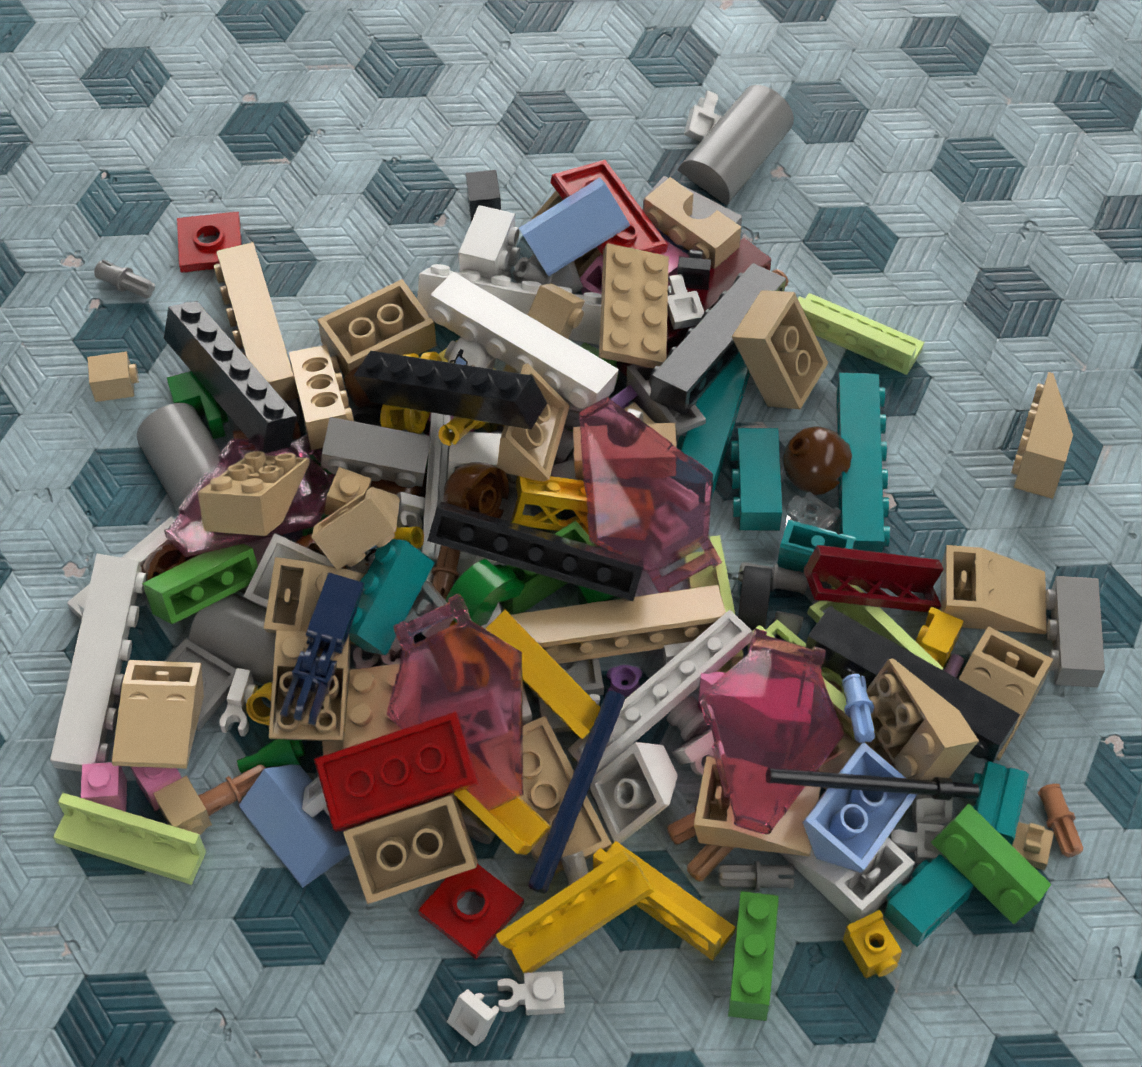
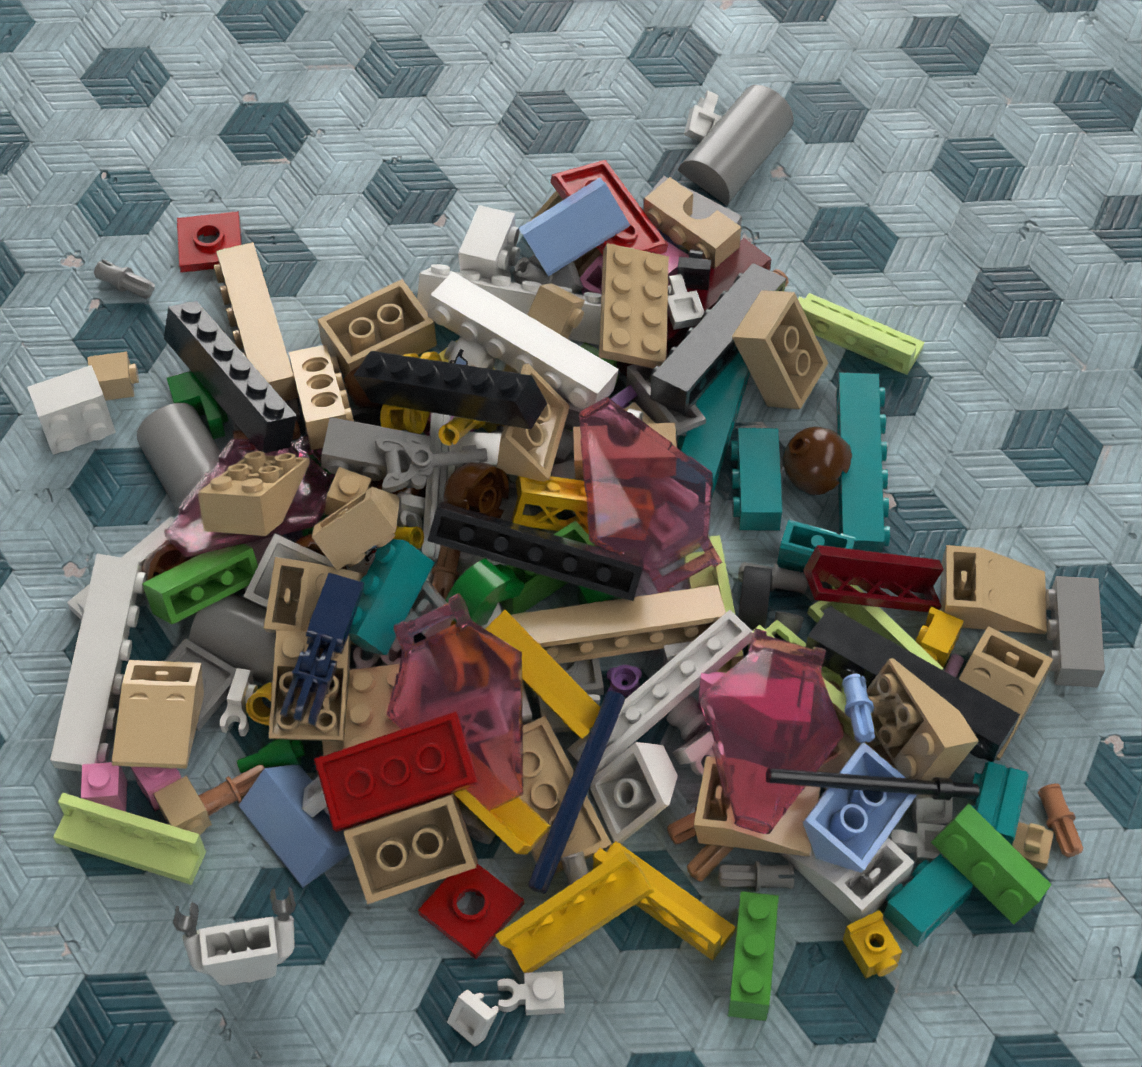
(72, 409): none -> white brick
(241, 949): none -> white torso
(420, 461): none -> light grey piece
(482, 190): brick -> none
(813, 512): clear brick -> none
(1043, 442): tan slope -> none

